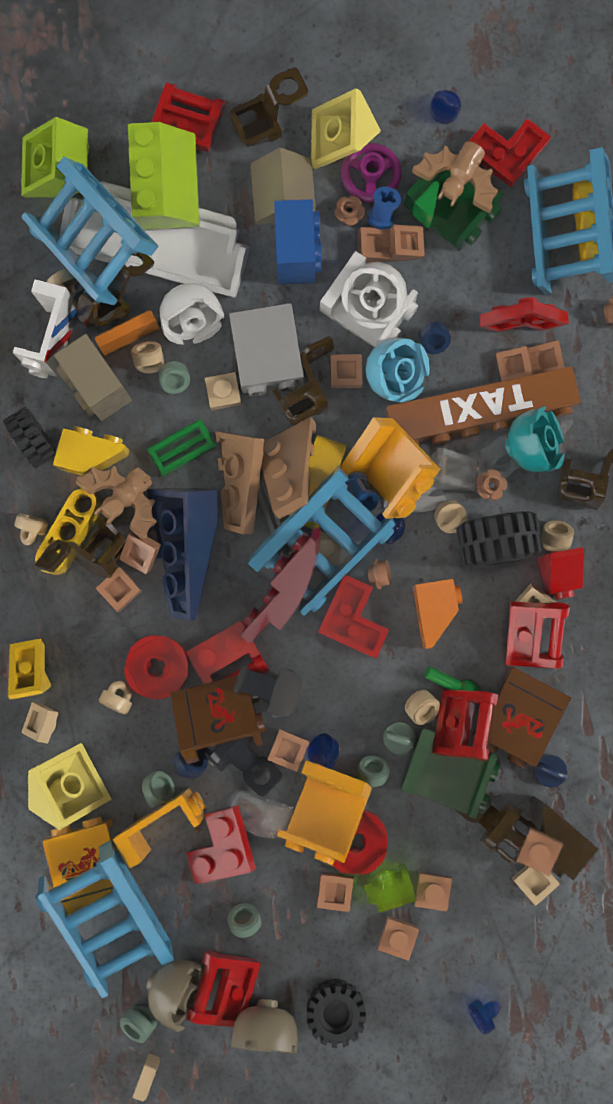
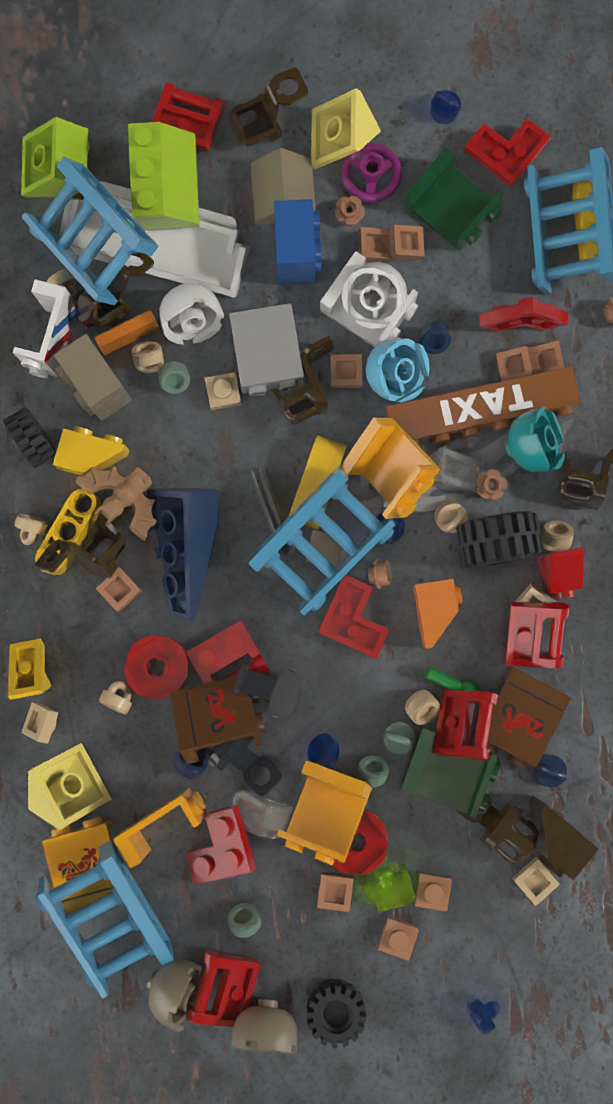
(137, 1025): sand green tile -> none
(140, 553): nougat plate -> none
(146, 1078): tan tile -> none
(158, 788): sand green tile -> none
(205, 435): green tile -> none
(242, 471): medium nougat wing -> none
(286, 467): medium nougat wing -> none
(287, 588): dark red slope -> none
(288, 750): nougat plate -> none
(359, 488): blue bush -> none
(385, 202): blue bush -> none
(425, 205): green slope -> none
(463, 169): medium nougat animal -> none
(539, 851): nougat plate -> none

